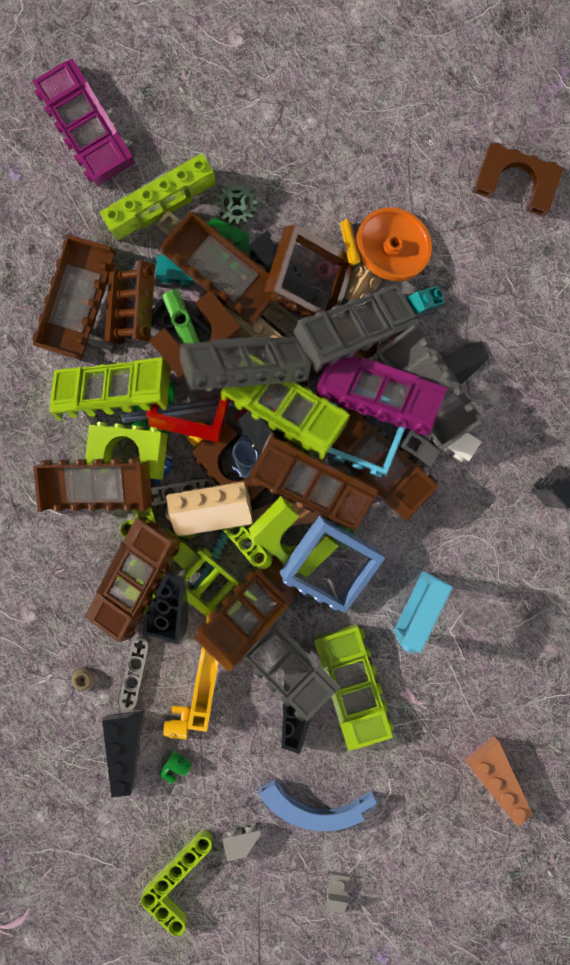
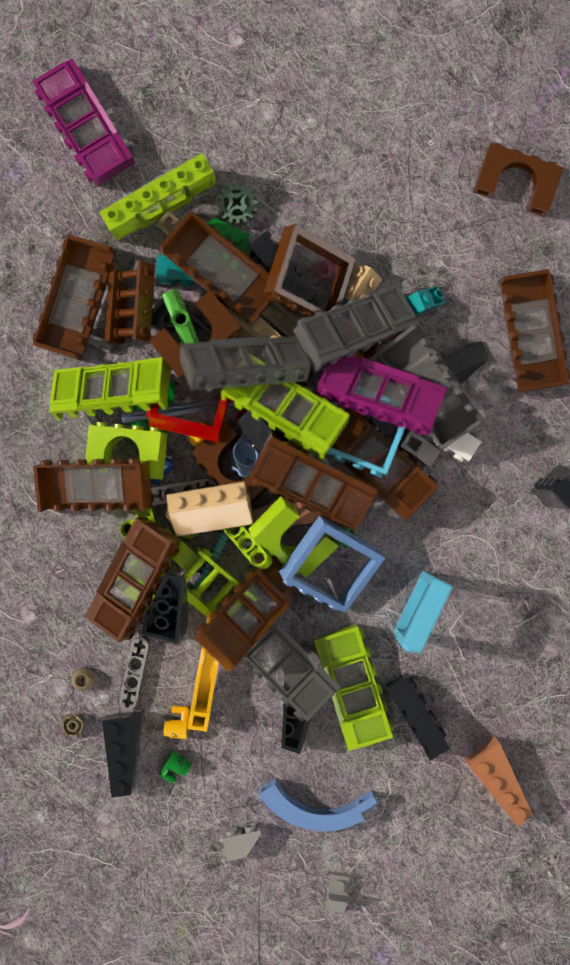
(72, 731): none -> dark tan plate
(172, 877): lime beam -> none
(350, 242): yellow axle -> none
(394, 244): orange dish -> none
(417, 716): none -> black wedge
(534, 330): none -> reddish brown window

